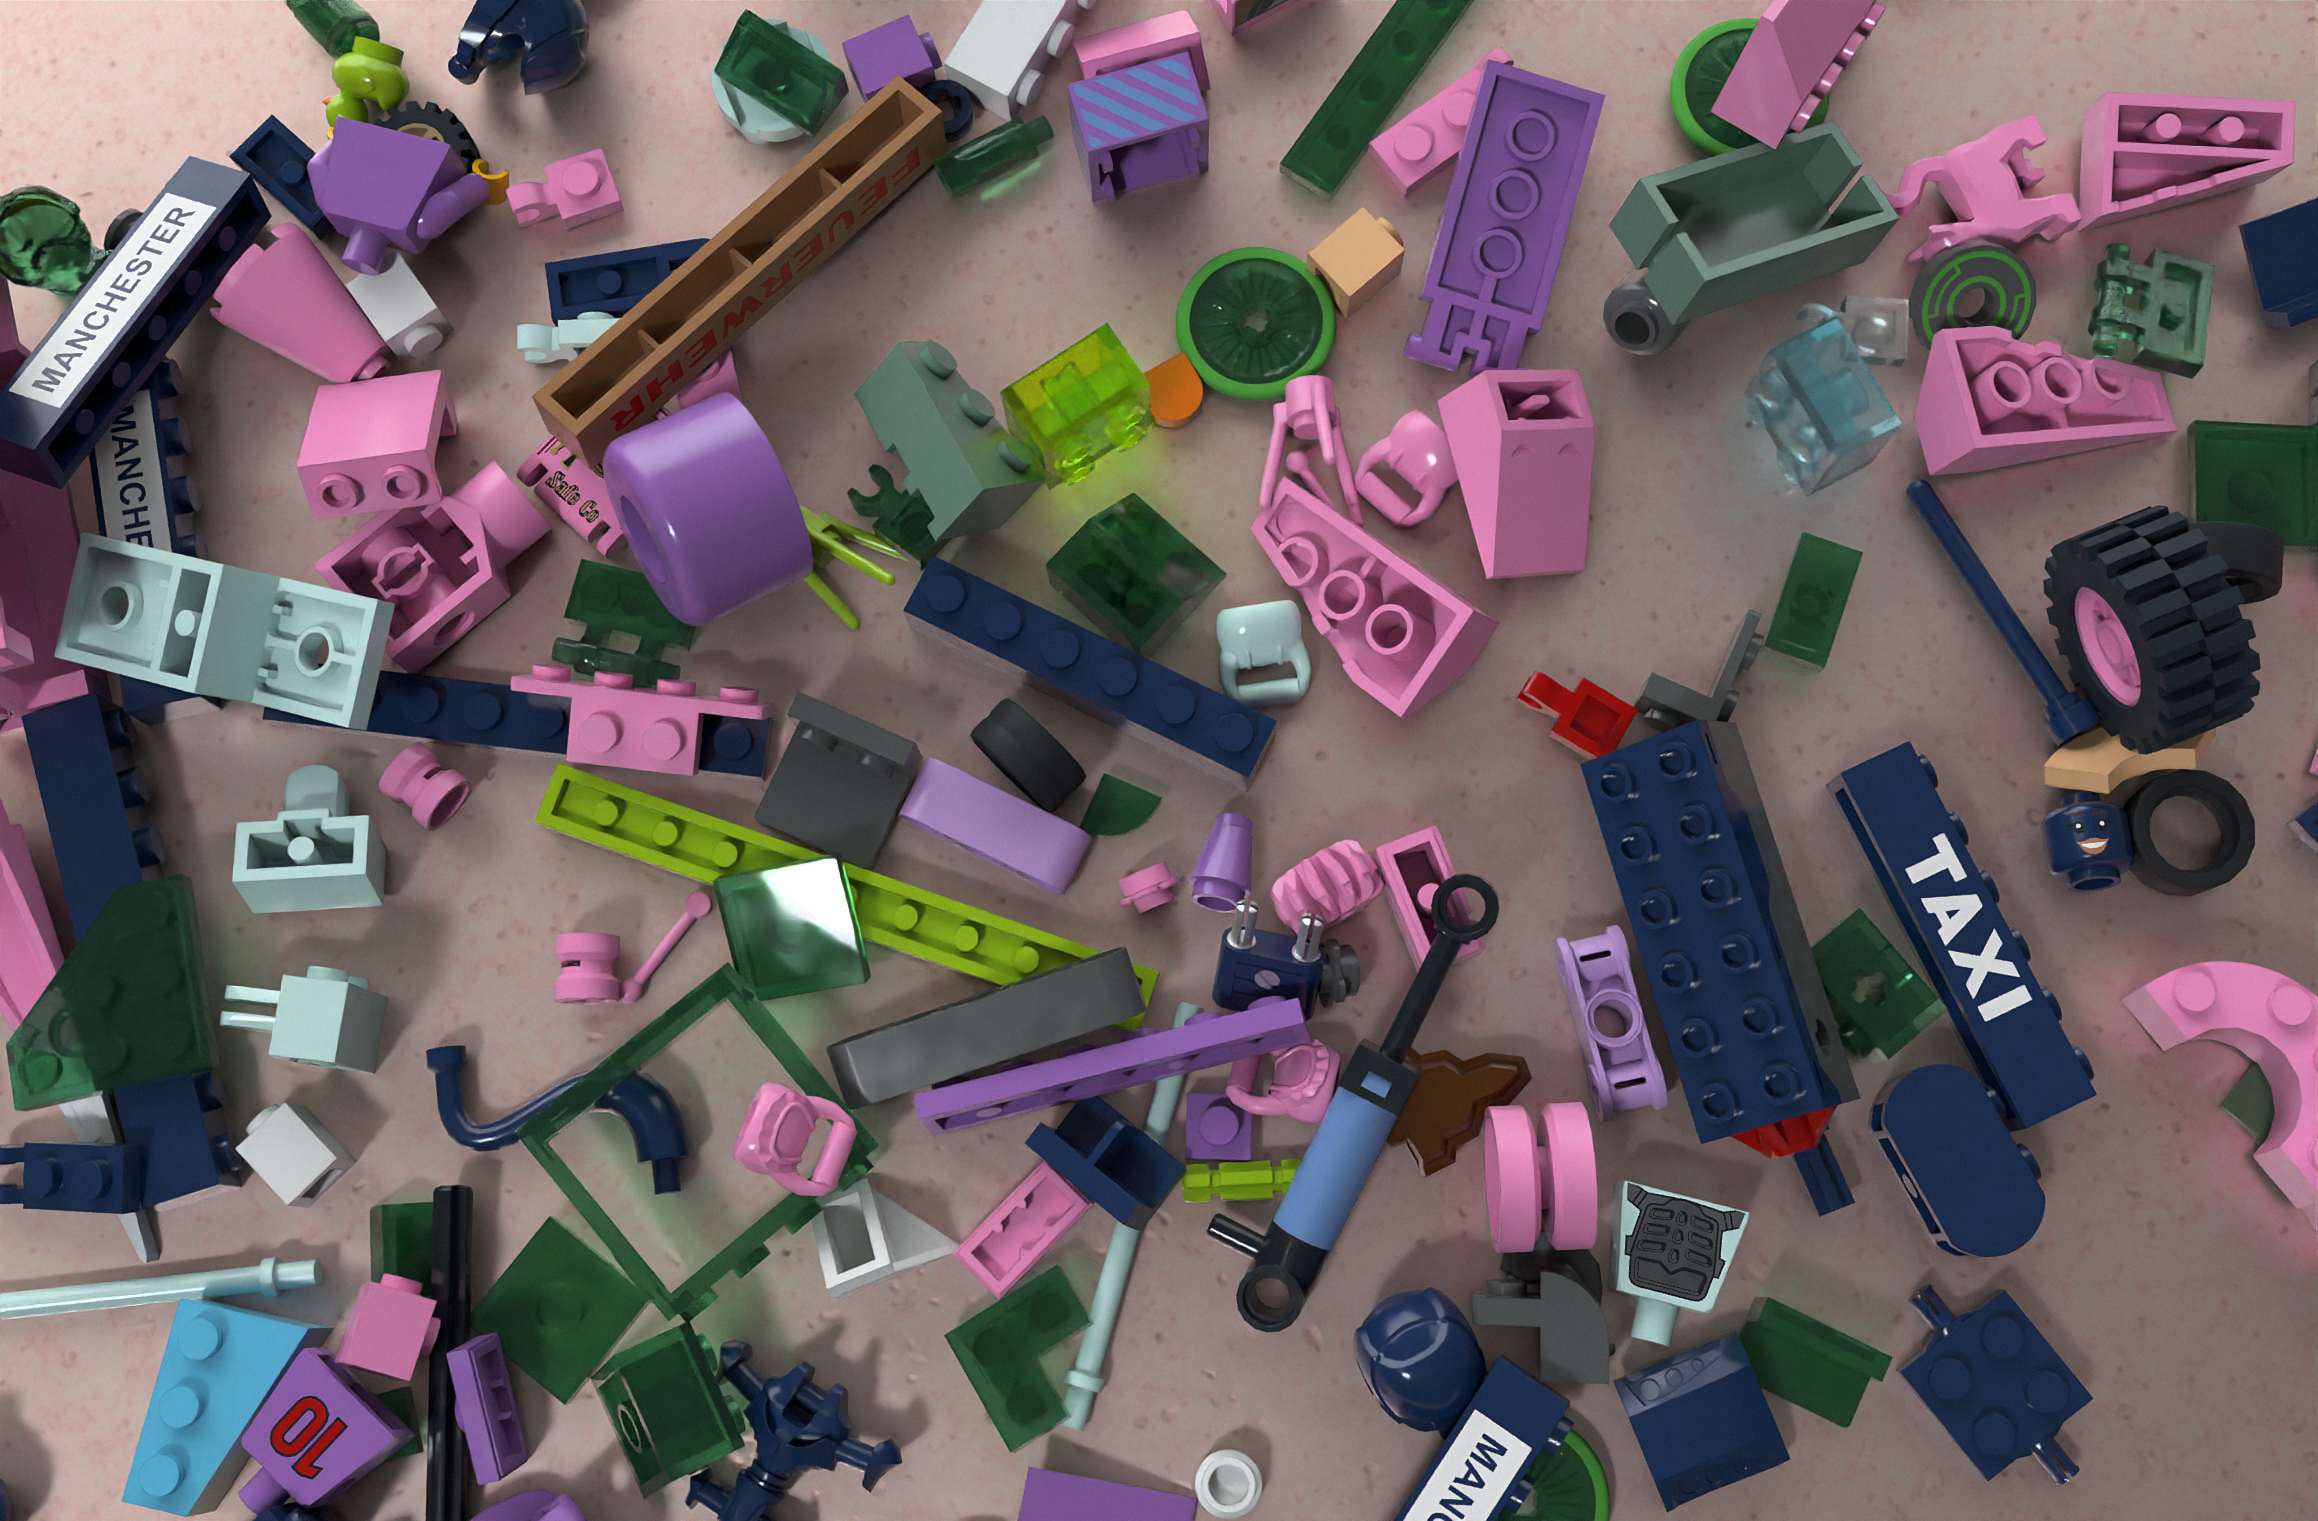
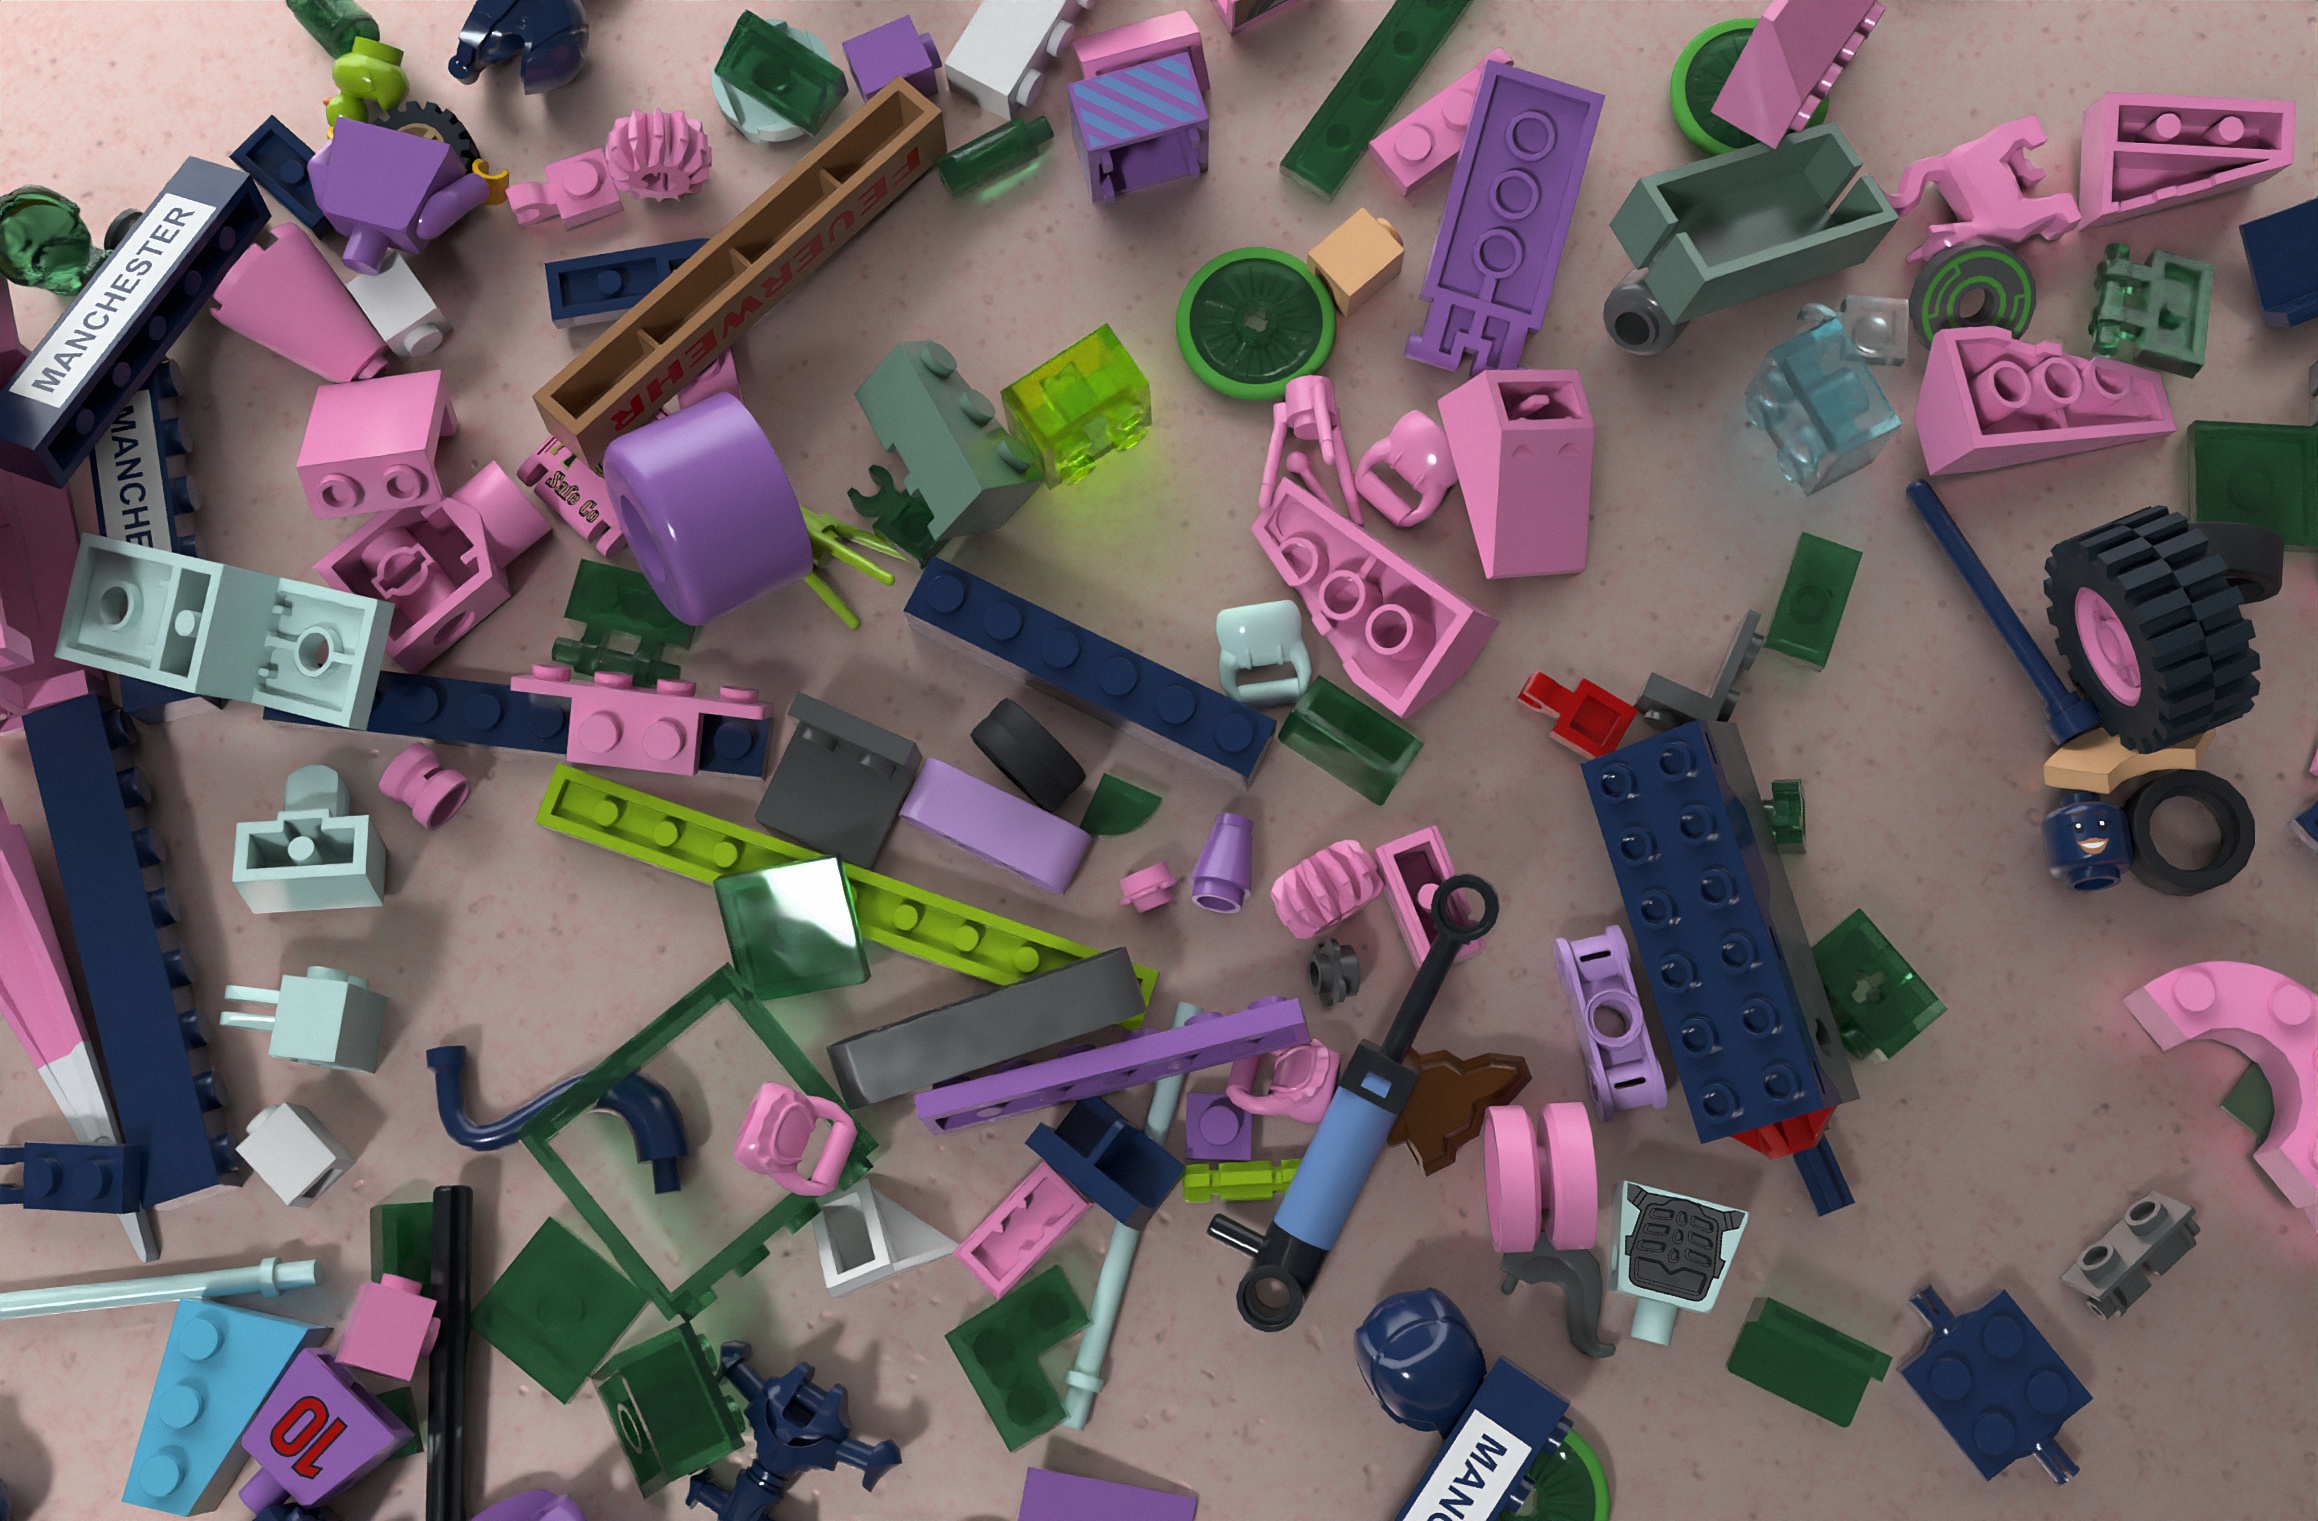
(122, 1005): clear green plate -> none
(487, 1408): medium lavender plate -> none
(566, 341): light aqua plate -> none
(586, 968): bright pink wheel -> none
(658, 155): none -> bright pink gear
(698, 907): bright pink hinge -> none
(958, 99): dark blue bush -> none
(1133, 575): clear green slope -> none
(1174, 392): orange tile -> none
(1228, 1484): white plate -> none
(1267, 963): dark blue piece -> none
(1349, 740): none -> clear green slope
(1569, 1319): dark grey brick -> none
(1701, 1420): dark blue slope -> none
(1787, 815): none -> clear green plate
(1958, 1161): dark blue brick -> none
(1961, 936): dark blue brick -> none
(2151, 1232): none -> dark grey hinge

